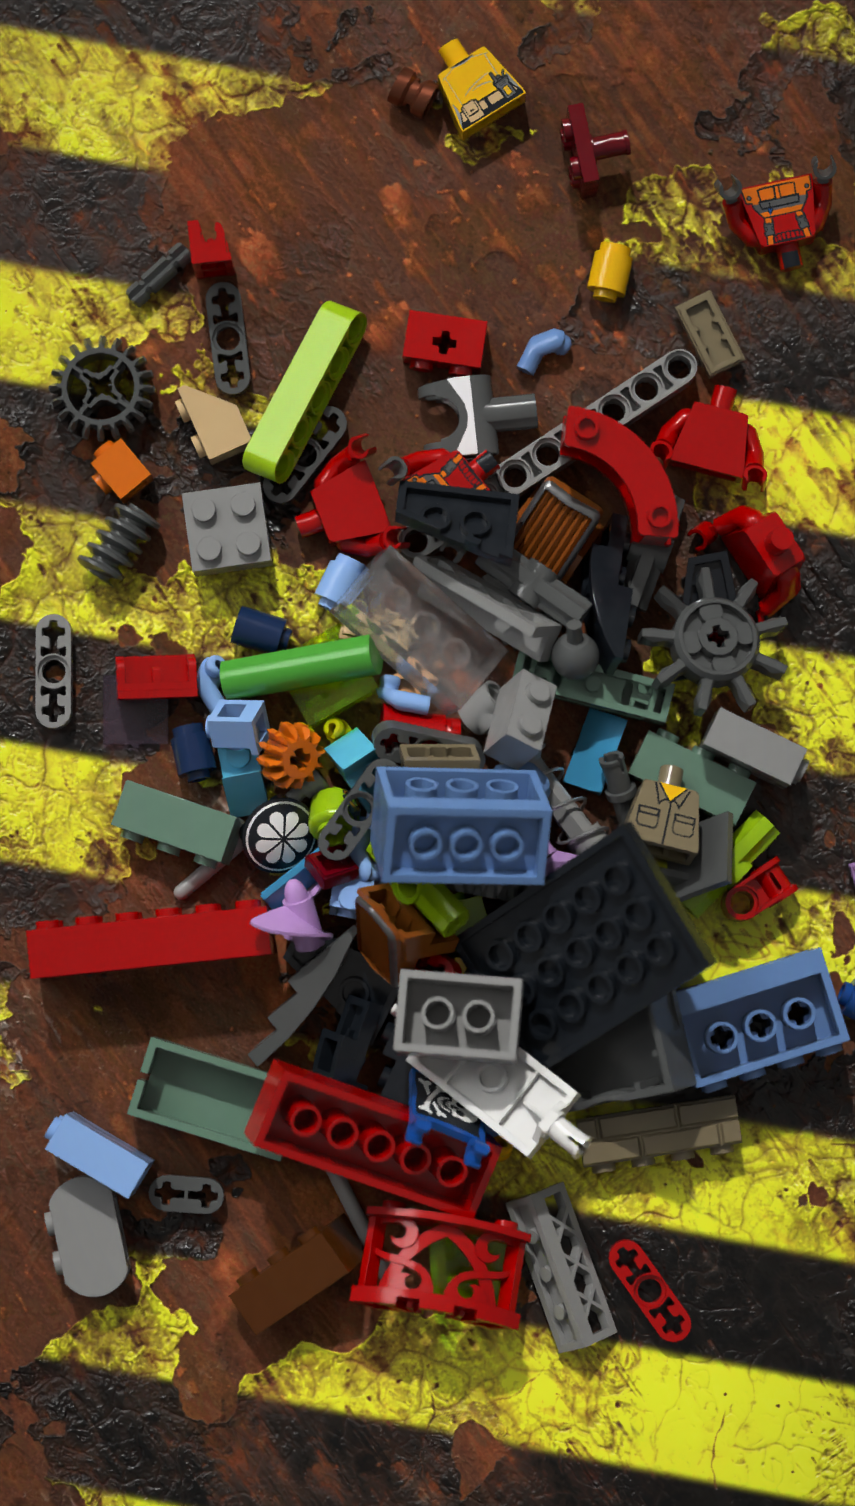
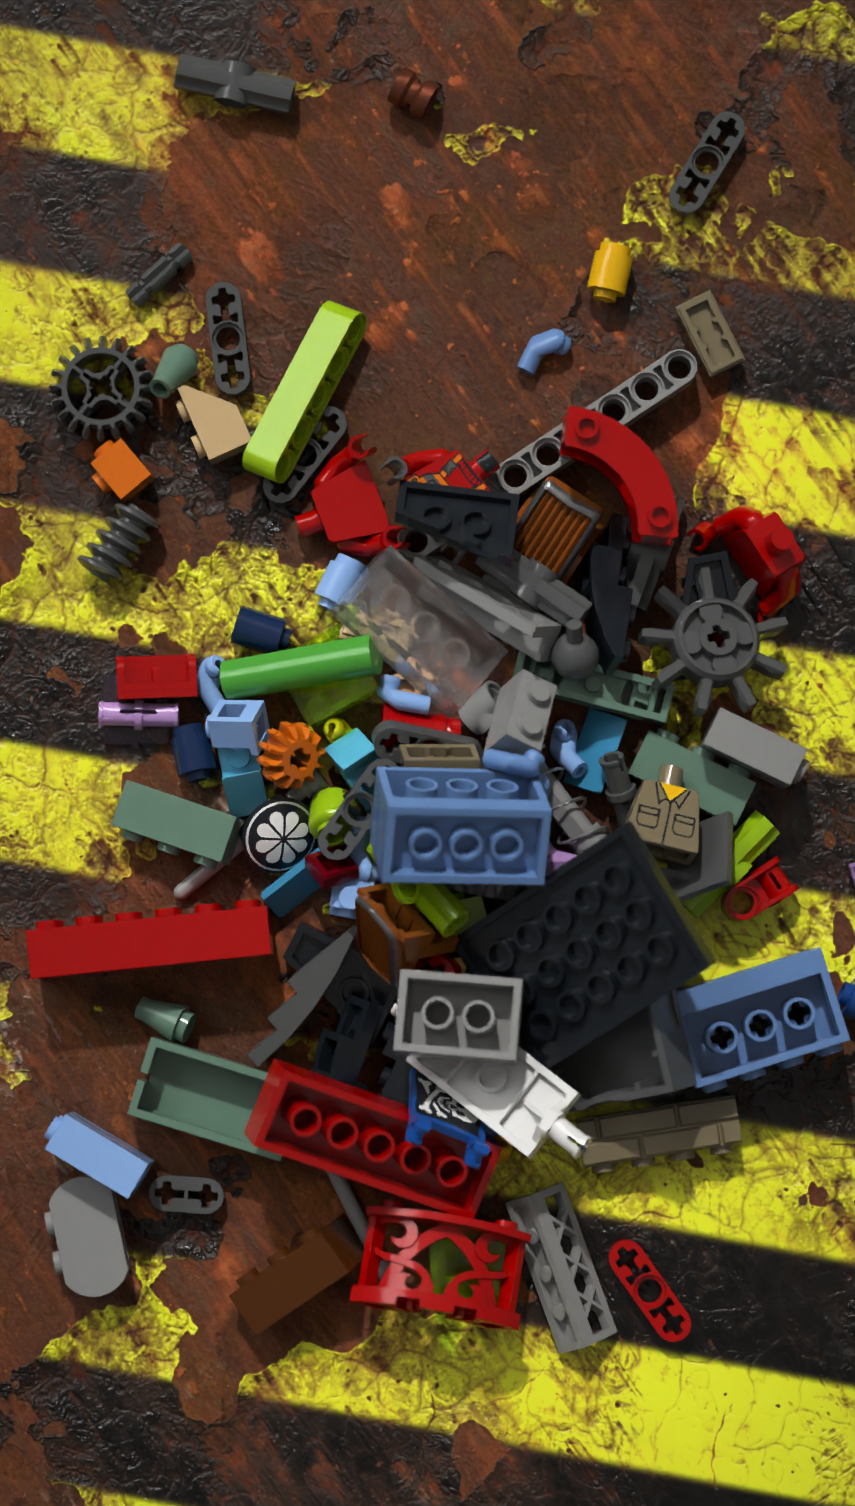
(44, 701): light grey beam -> none
(138, 714): none -> lavender pin
(166, 1018): none -> sand green cone
(174, 369): none -> sand green cone
(210, 257): red hinge -> none
(227, 529): light grey brick -> none
(234, 84): none -> dark grey piece
(296, 918): lavender piece -> none
(429, 329): red brick -> none
(476, 88): yellow torso -> none
(479, 413): dark grey connector -> none
(515, 764): none -> medium blue arm
(563, 748): none -> light blue arm
(588, 149): dark red plate -> none
(713, 441): red torso -> none
(731, 145): none -> dark grey beam
(780, 213): torso -> none

